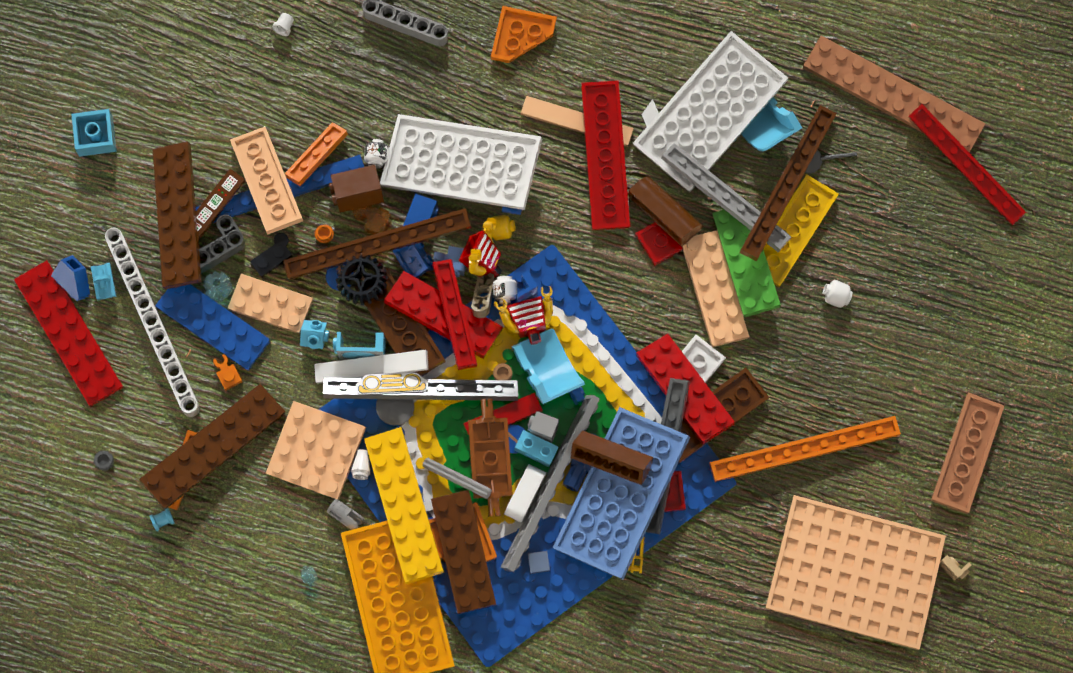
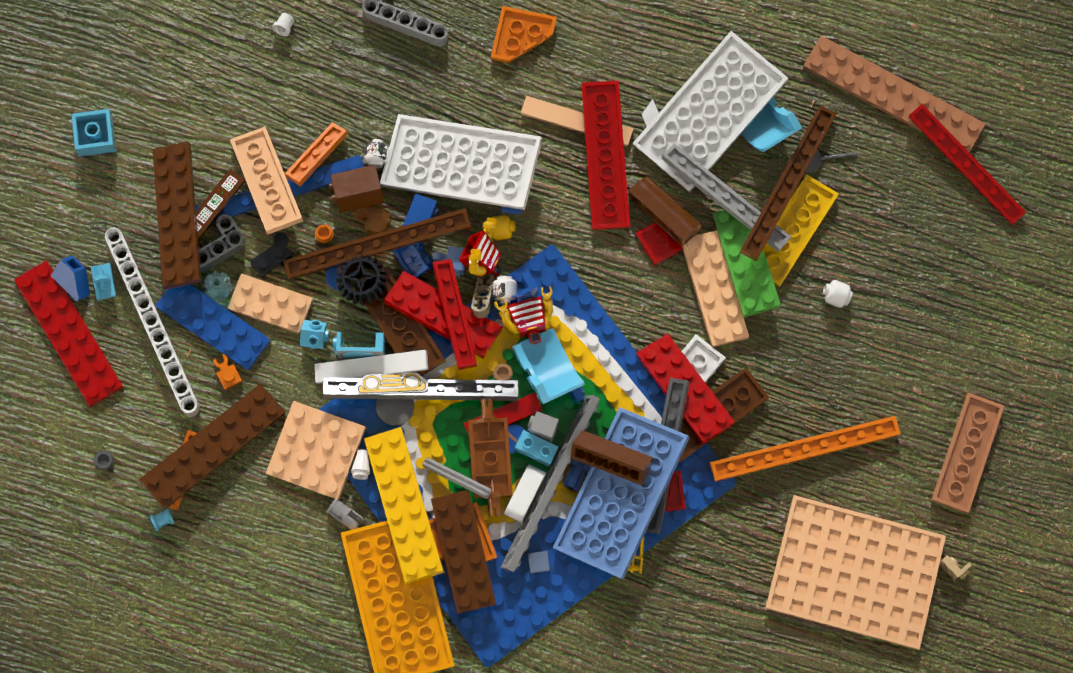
(308, 575): clear light blue plate -> none

